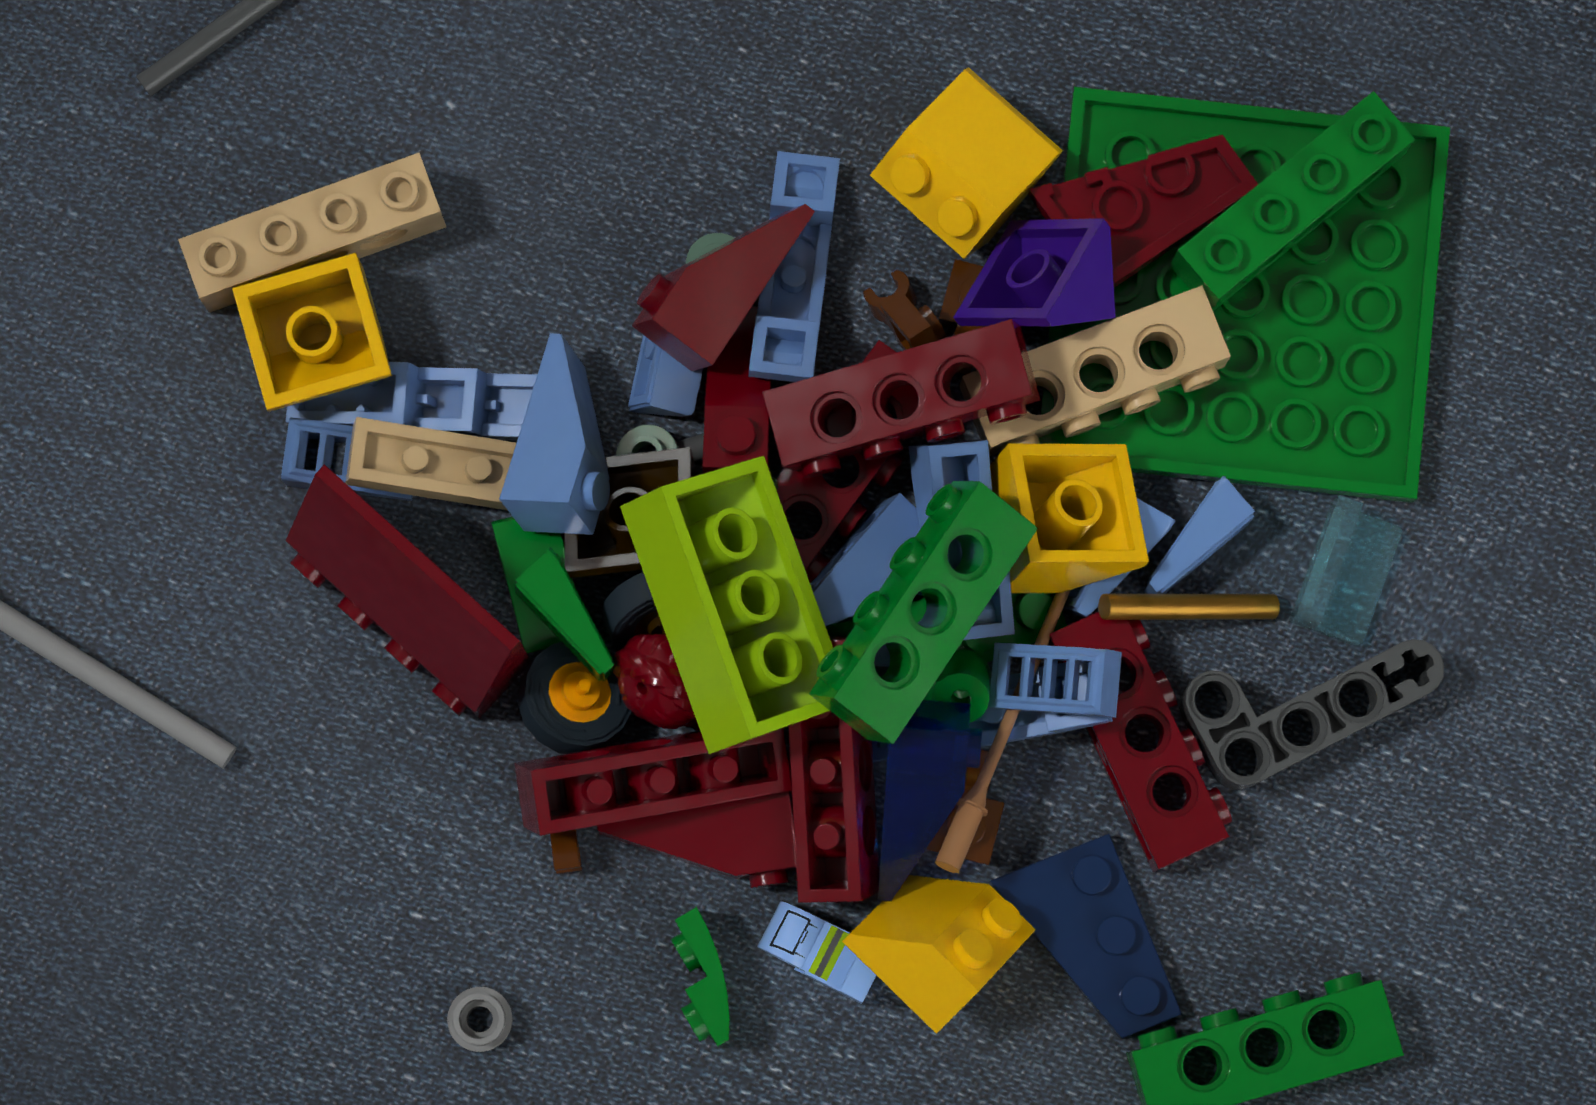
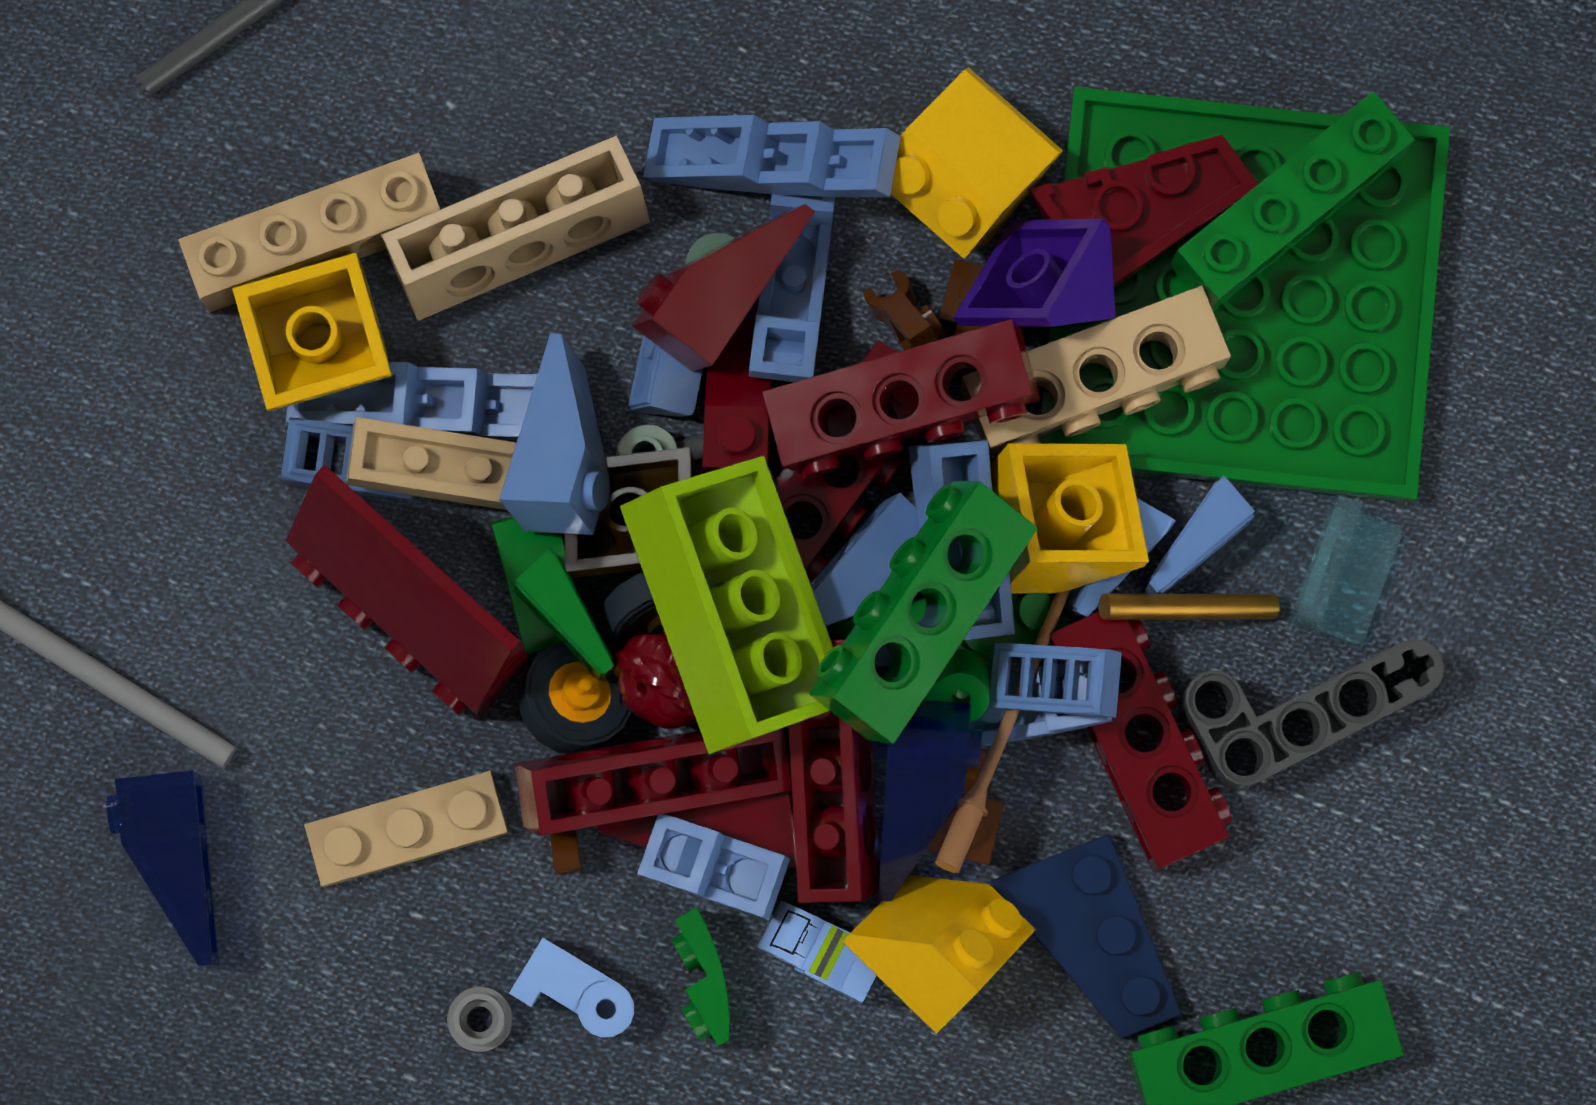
(167, 841): none -> clear blue slope
(406, 829): none -> tan plate
(517, 228): none -> tan brick
(598, 1000): none -> light blue leg
(713, 866): none -> medium blue slope
(771, 157): none -> medium blue slope

